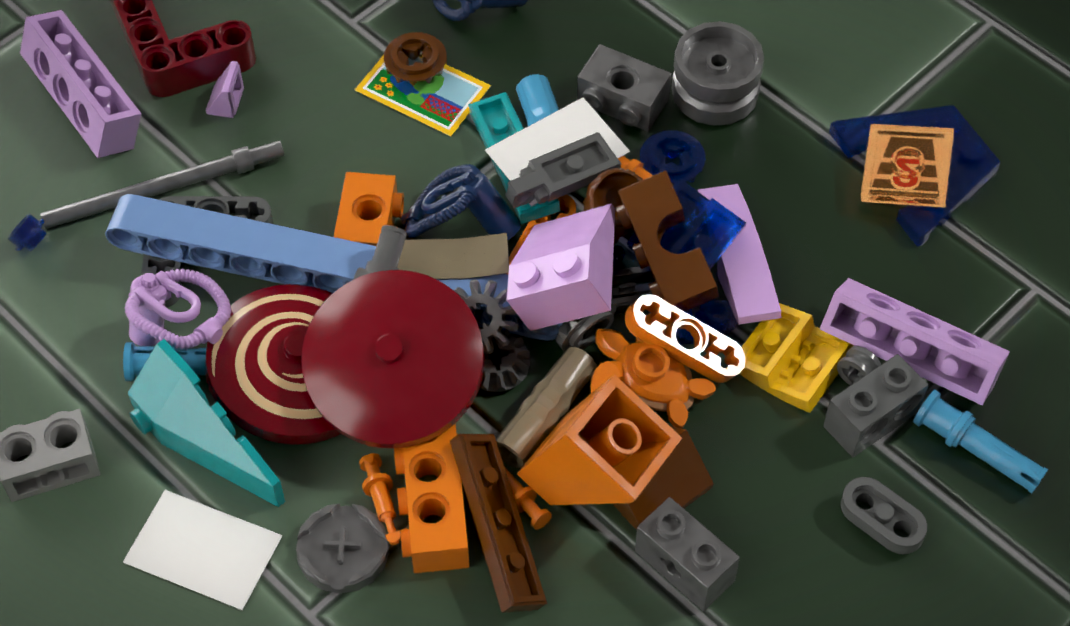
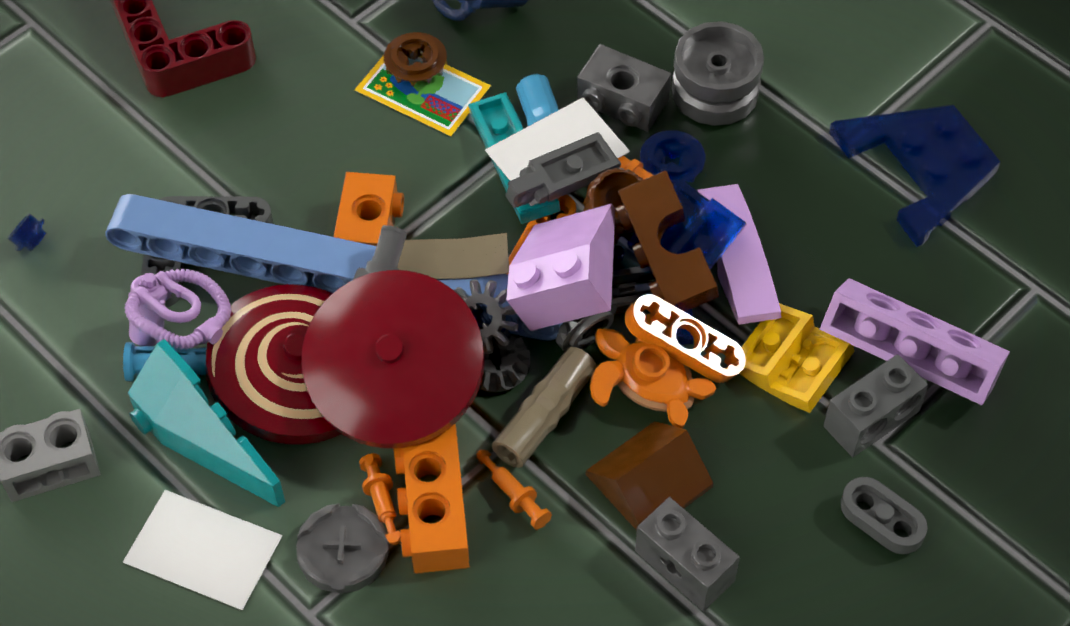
(80, 83): lavender brick -> none
(226, 92): lavender slope -> none
(240, 160): flat silver bar -> none
(474, 192): dark blue piece -> none
(498, 523): reddish brown tile -> none
(601, 450): orange slope -> none
(722, 307): clear blue plate -> none
(857, 364): dark grey bush -> none
(907, 165): clear orange tile -> none
(961, 430): dark azure pin -> none

